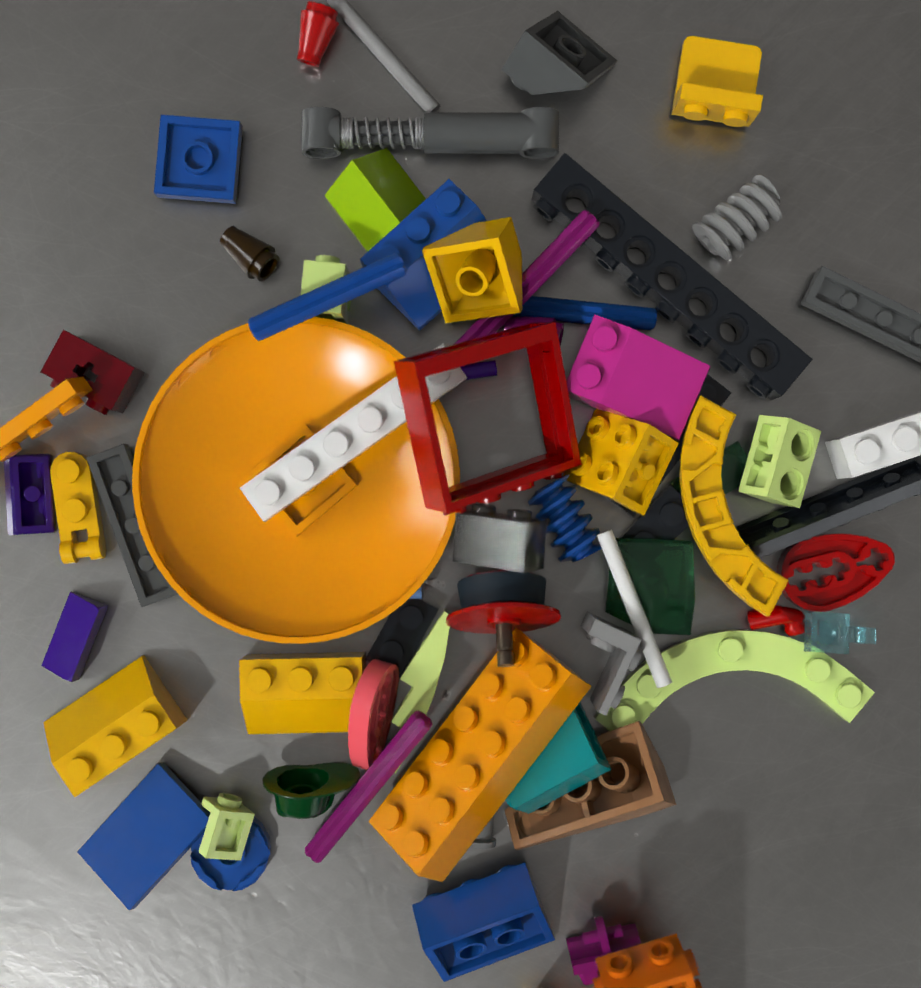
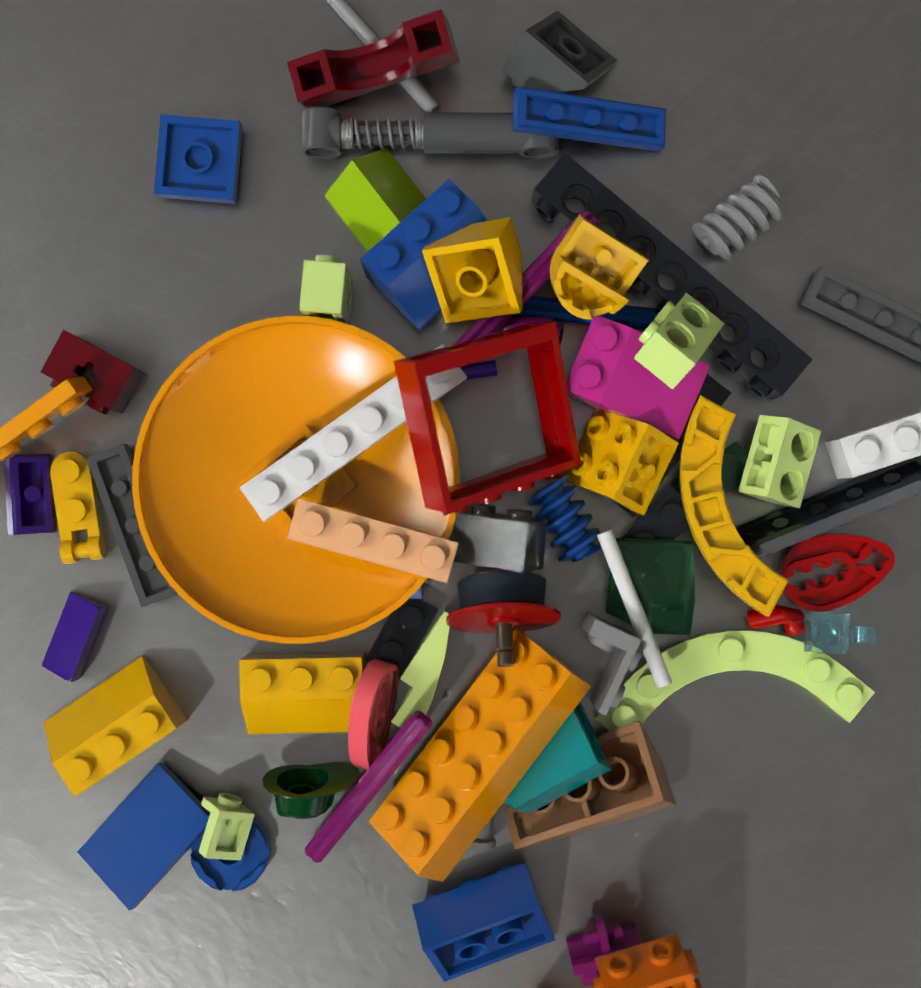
(251, 254): dark brown cone -> none
(316, 31): red cone -> none
(327, 296): blue axle -> none
(339, 75): none -> dark red arch
(372, 540): none -> light nougat plate
(588, 119): none -> blue tile
(593, 270): none -> yellow slope
(677, 339): none -> yellowish green brick
(718, 82): yellow bracket -> none

